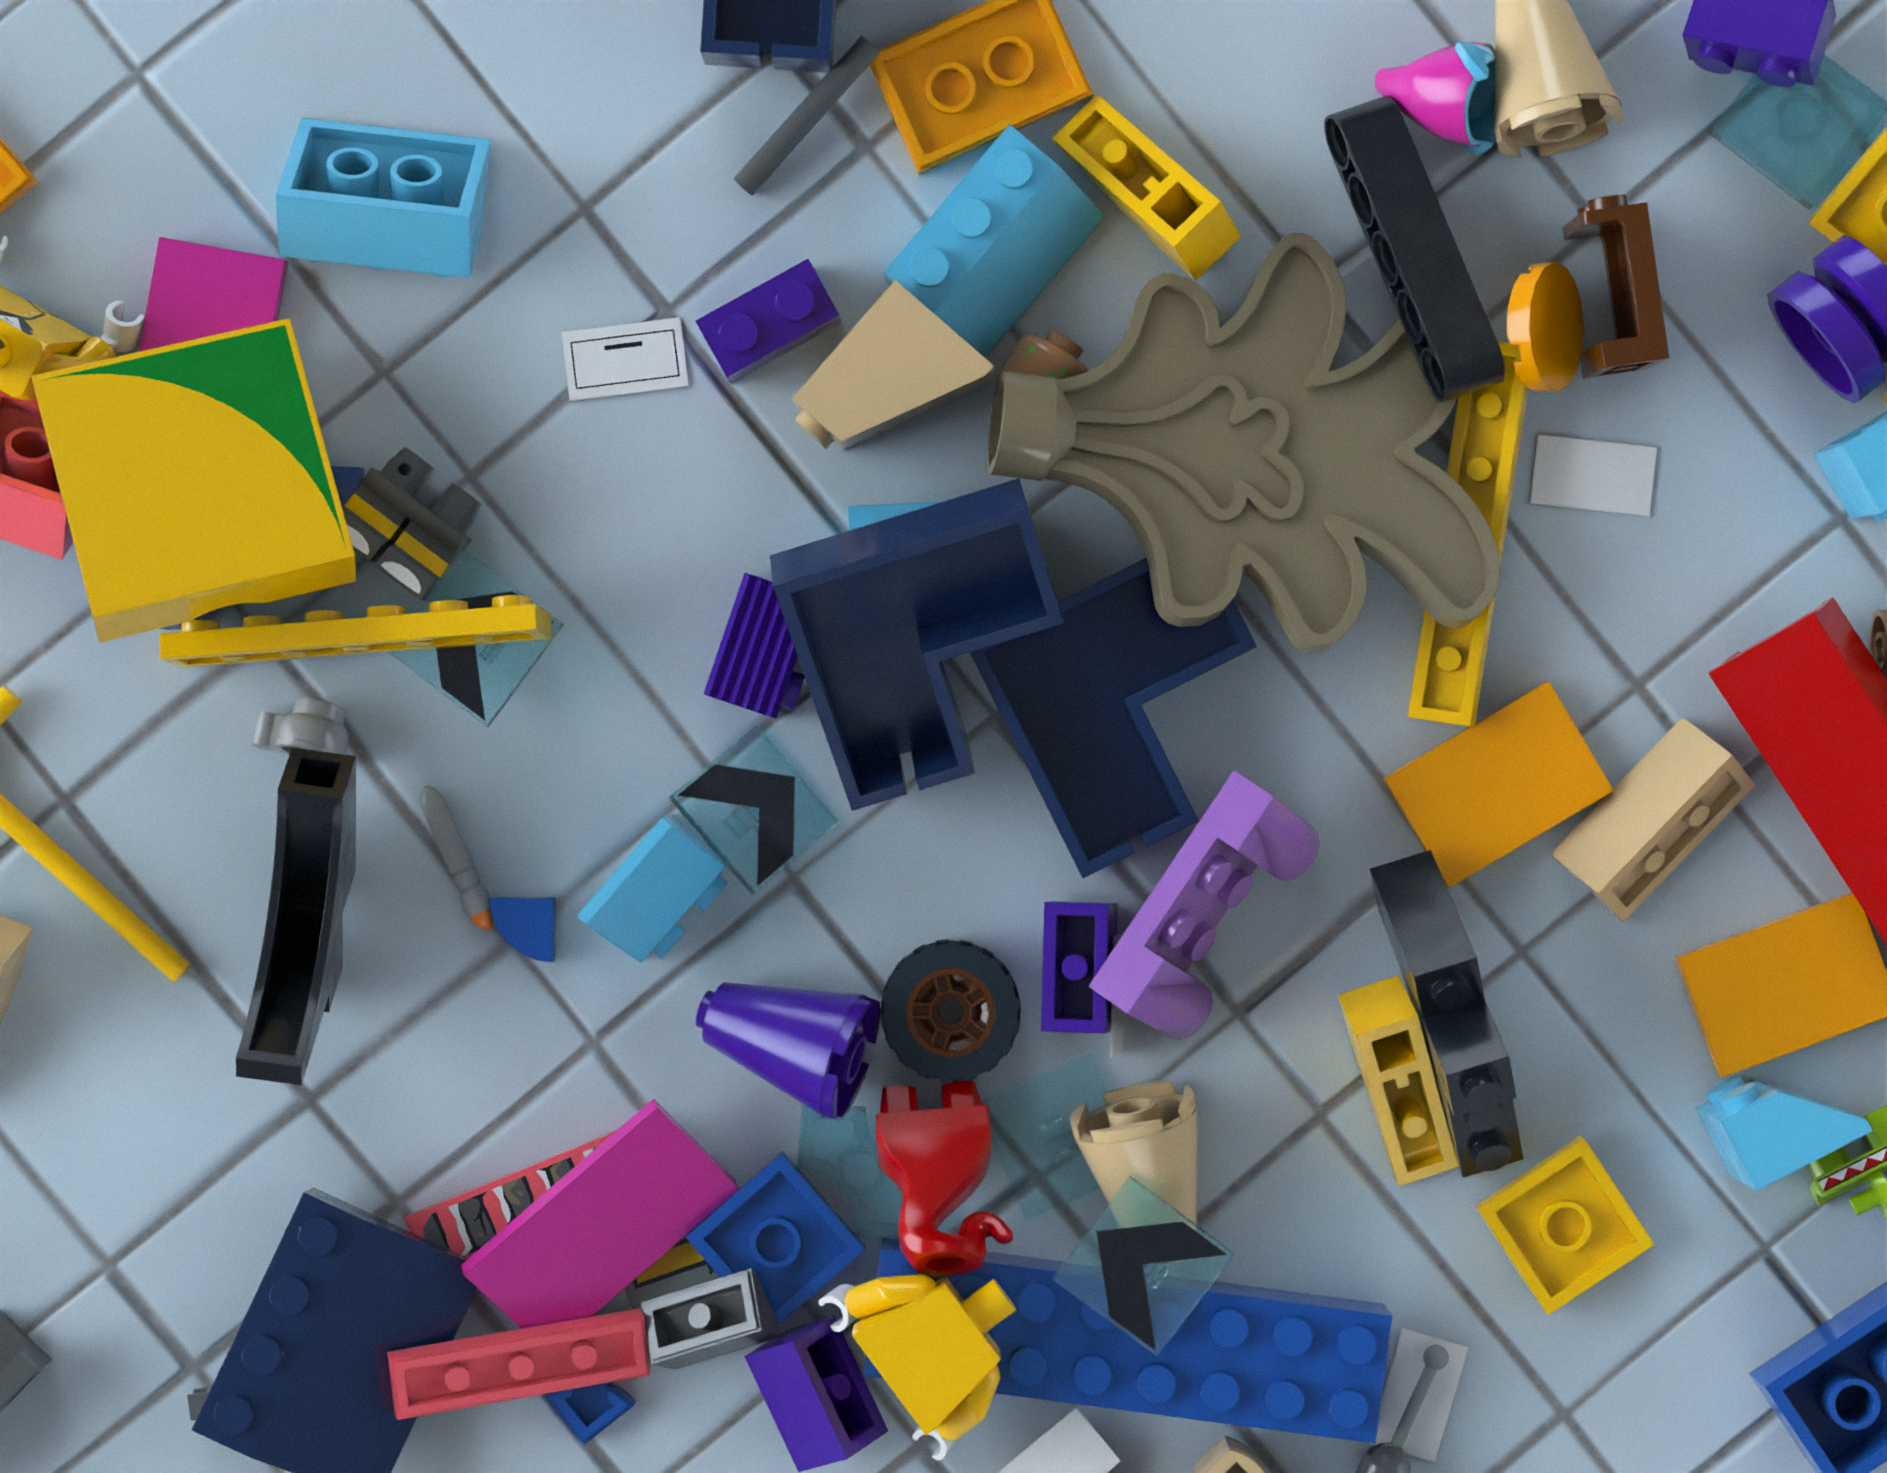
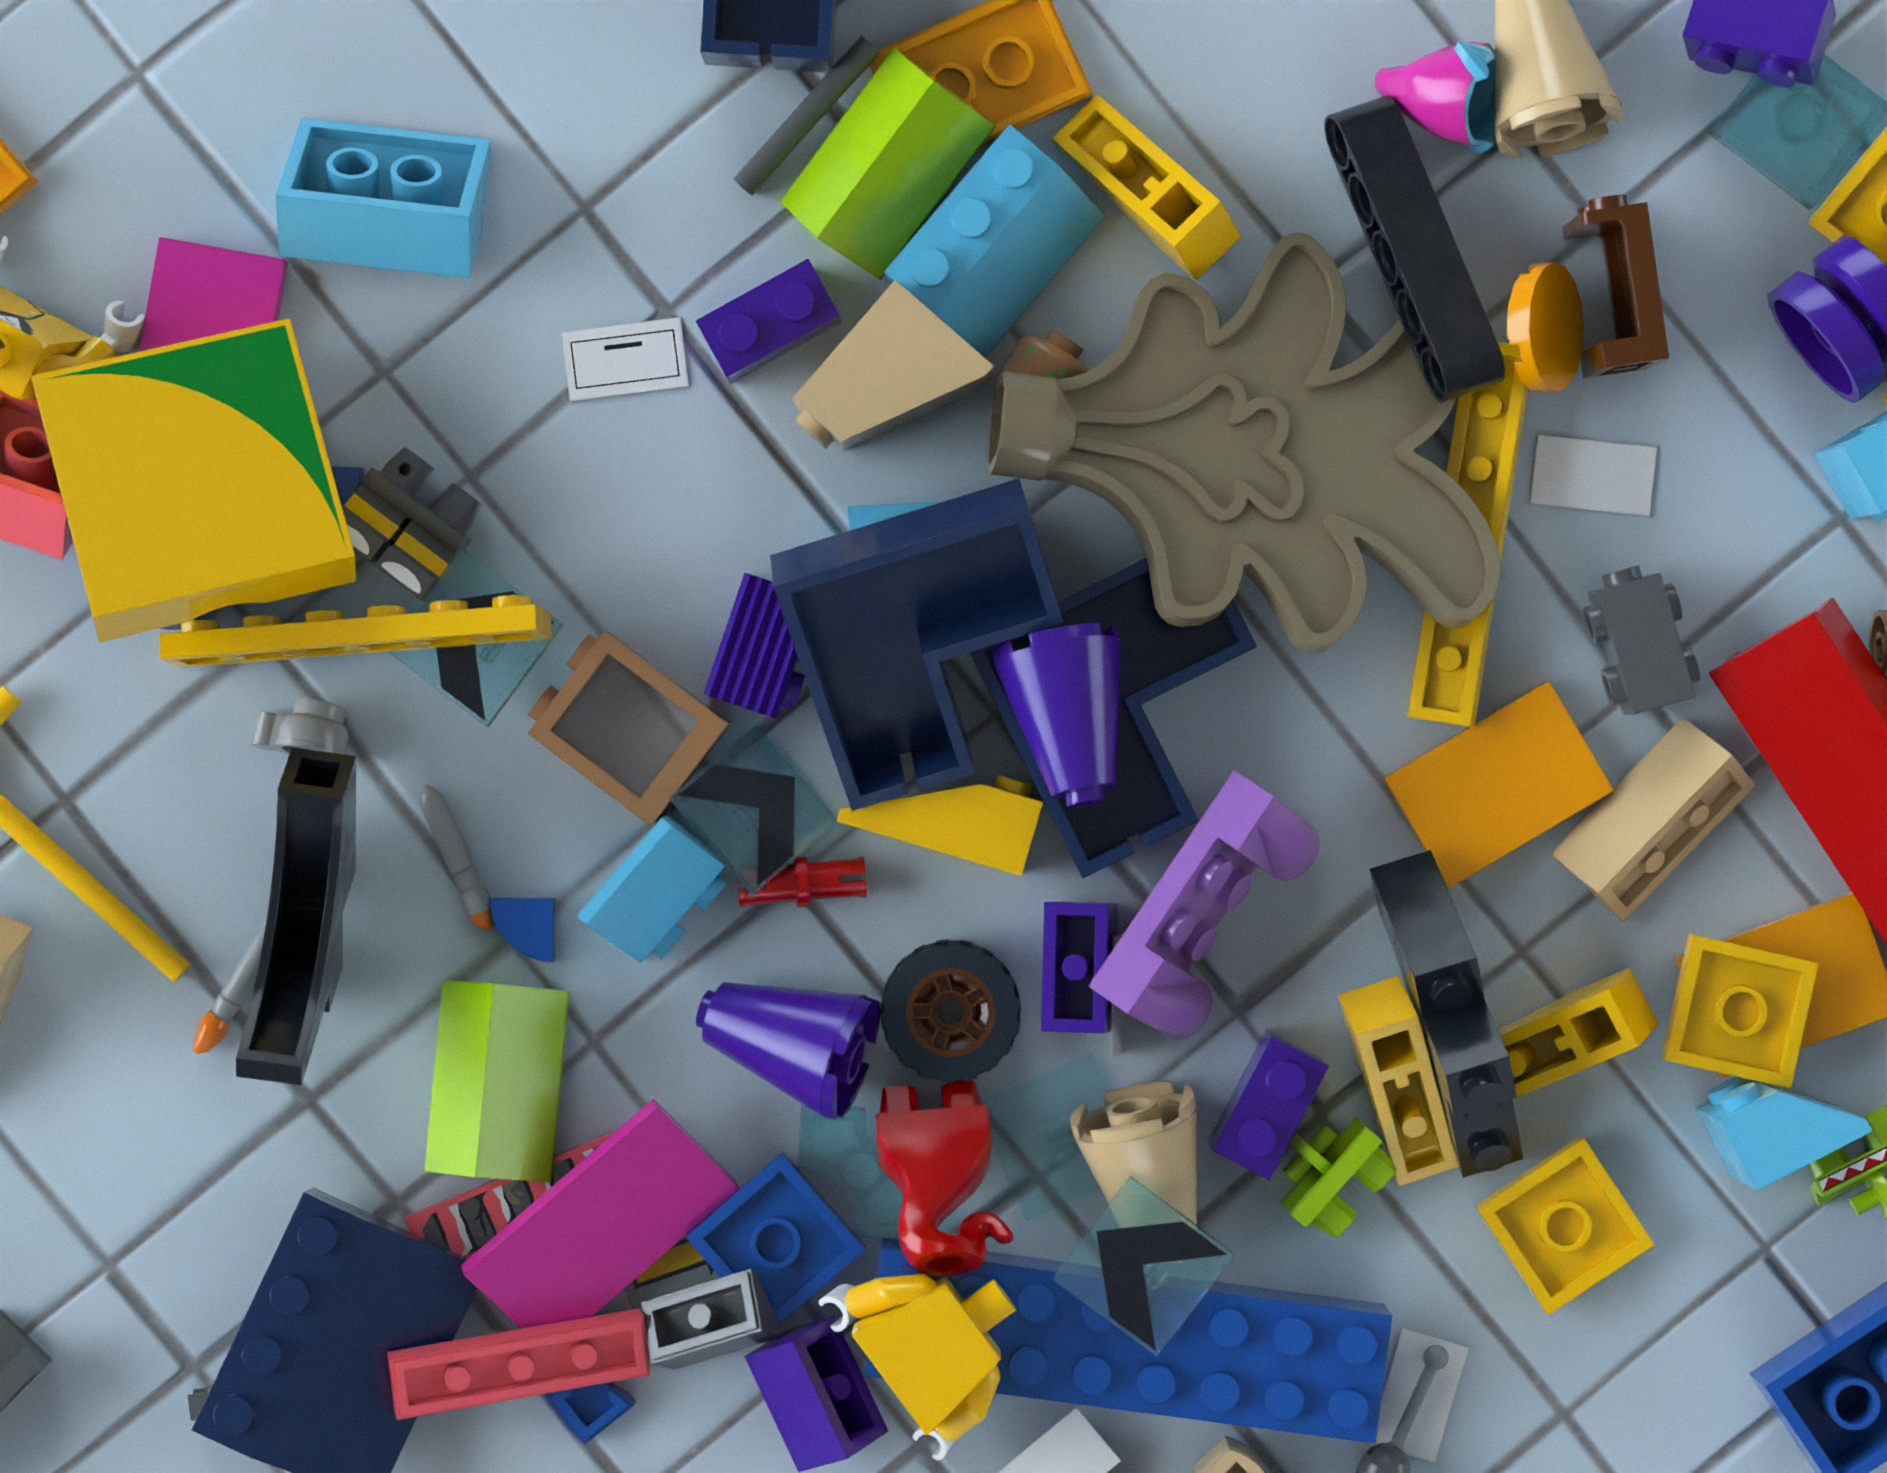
(215, 1023): none -> light grey piece
(497, 1081): none -> lime slope
(622, 724): none -> window
(809, 882): none -> red pin
(886, 164): none -> lime slope
(964, 821): none -> yellow slope
(1067, 706): none -> dark purple cone
(1267, 1105): none -> dark purple brick
(1326, 1166): none -> lime hips
(1578, 1031): none -> yellow slope
(1641, 641): none -> dark grey brick
(1739, 1010): none -> yellow plate

